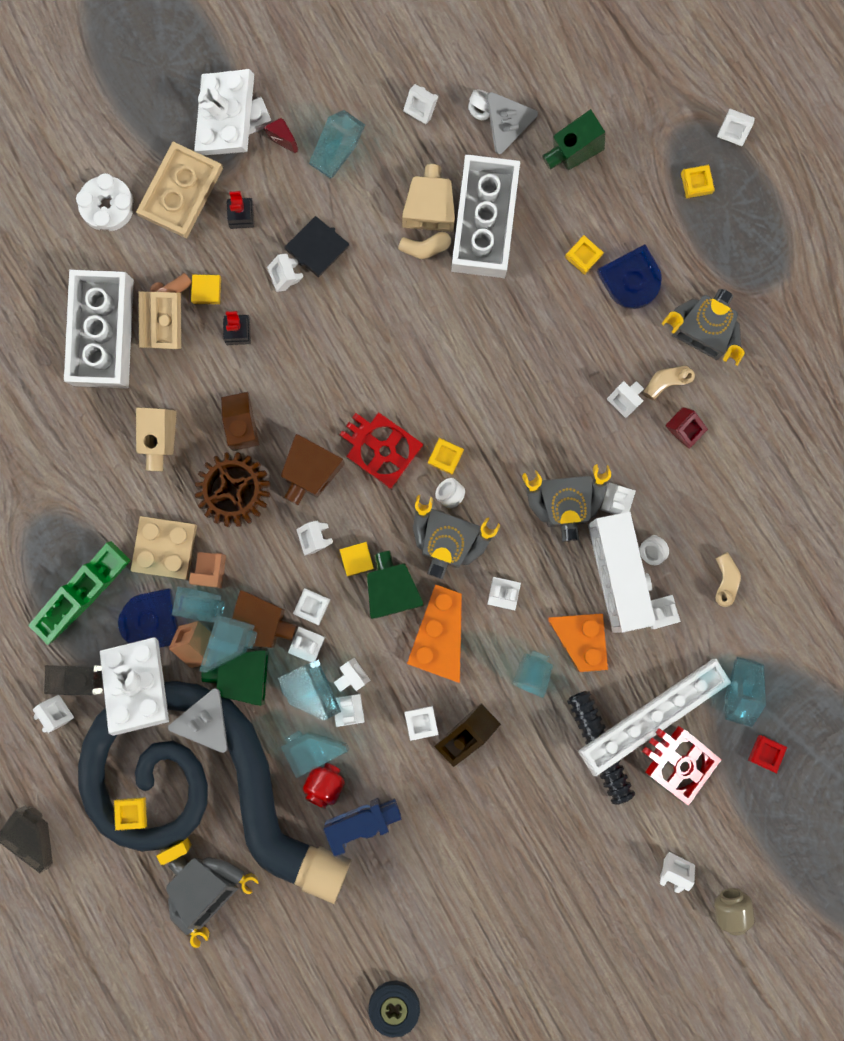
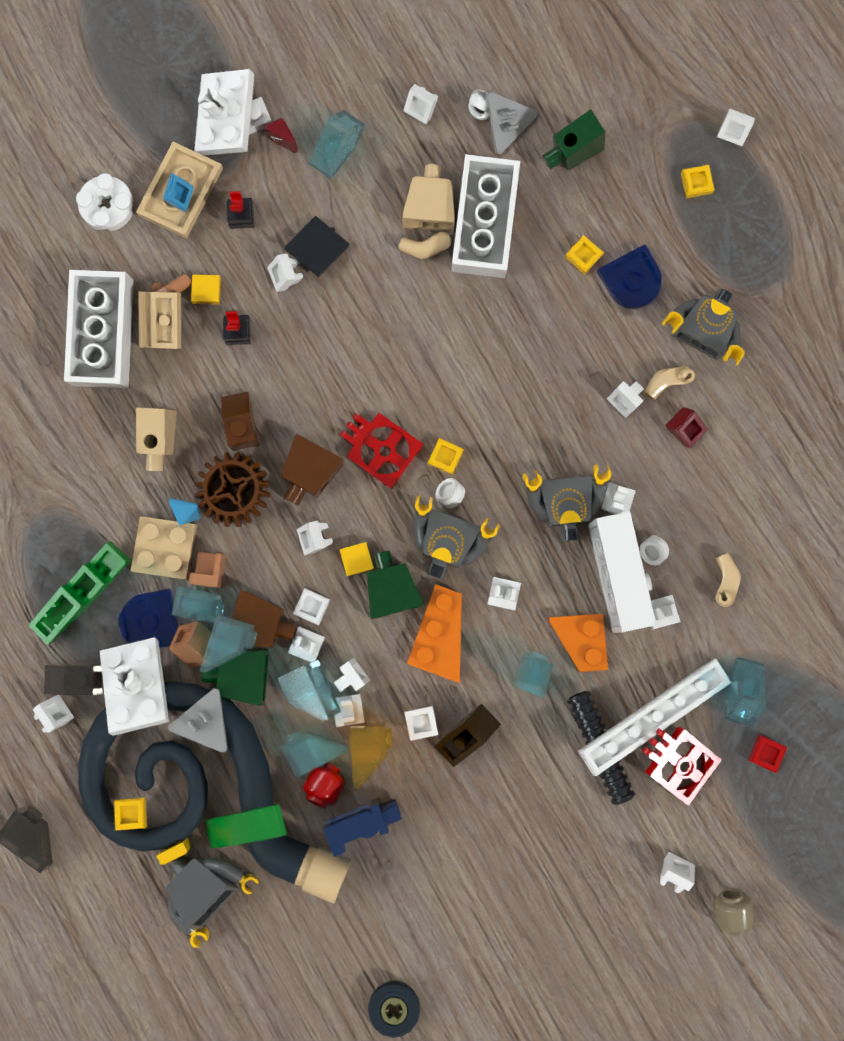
(178, 192): none -> dark azure slope
(184, 511): none -> dark azure slope
(245, 826): none -> green slope
(368, 749): none -> clear yellow slope

